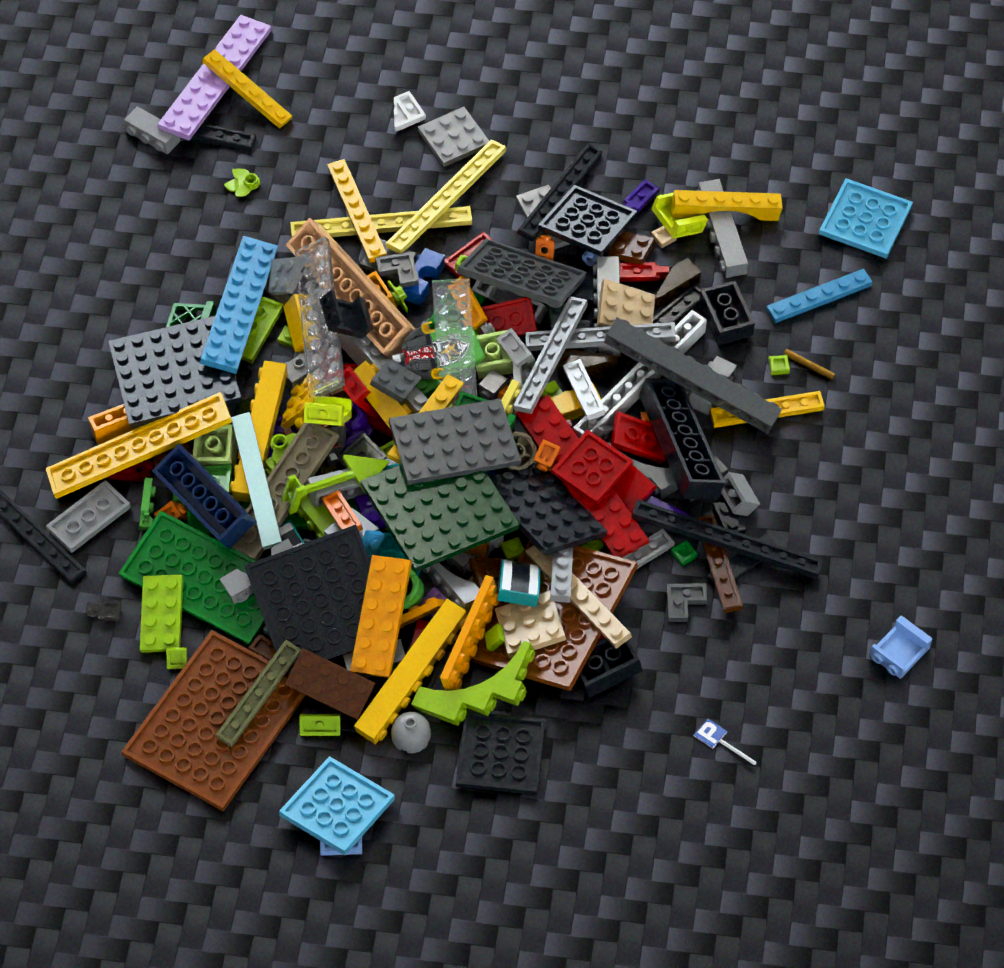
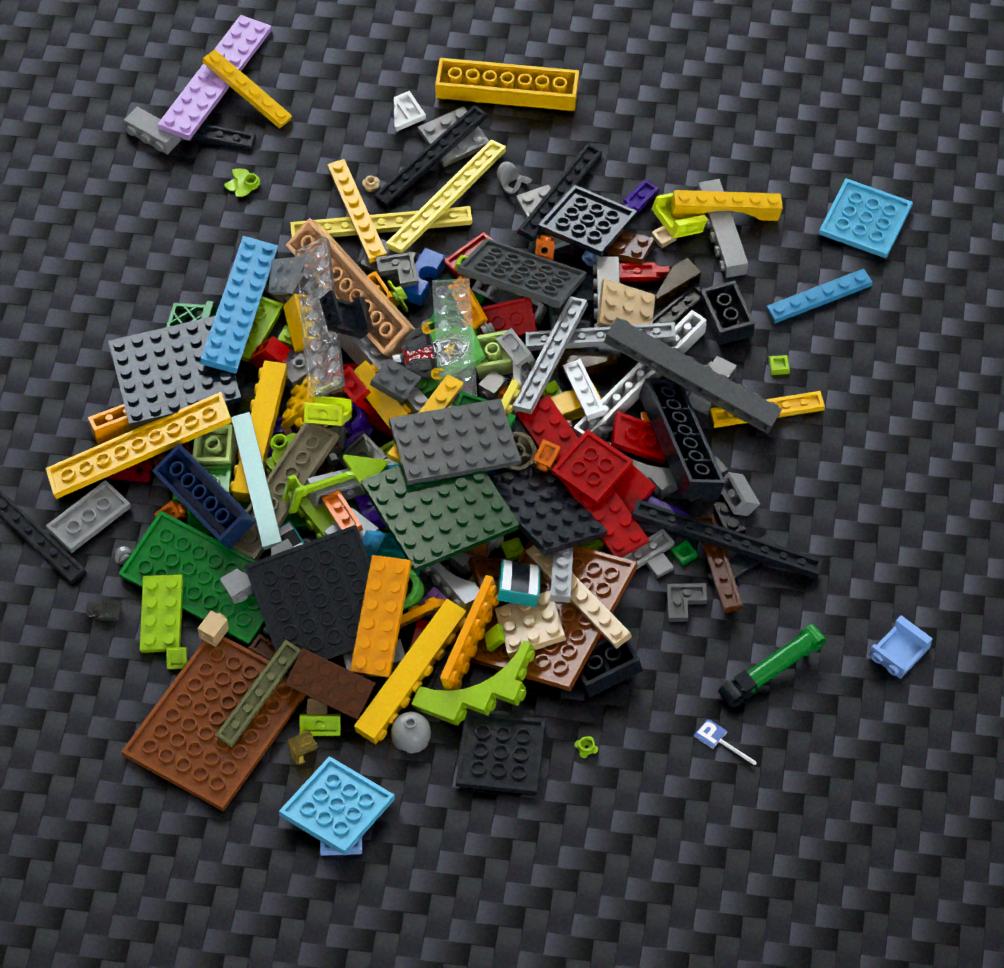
(122, 555): none -> light grey plate
(147, 506): bright green hinge -> none
(213, 628): none -> tan brick
(269, 350): none -> red brick
(301, 745): none -> clear yellow panel
(316, 707): none -> tan tile
(371, 187): none -> tan plate
(430, 156): none -> black tile
(507, 84): none -> yellow brick
(507, 173): none -> light grey piece
(586, 741): none -> lime plate
(659, 565): none -> light grey tile
(747, 682): none -> green piece
(809, 364): pearl gold bar -> none

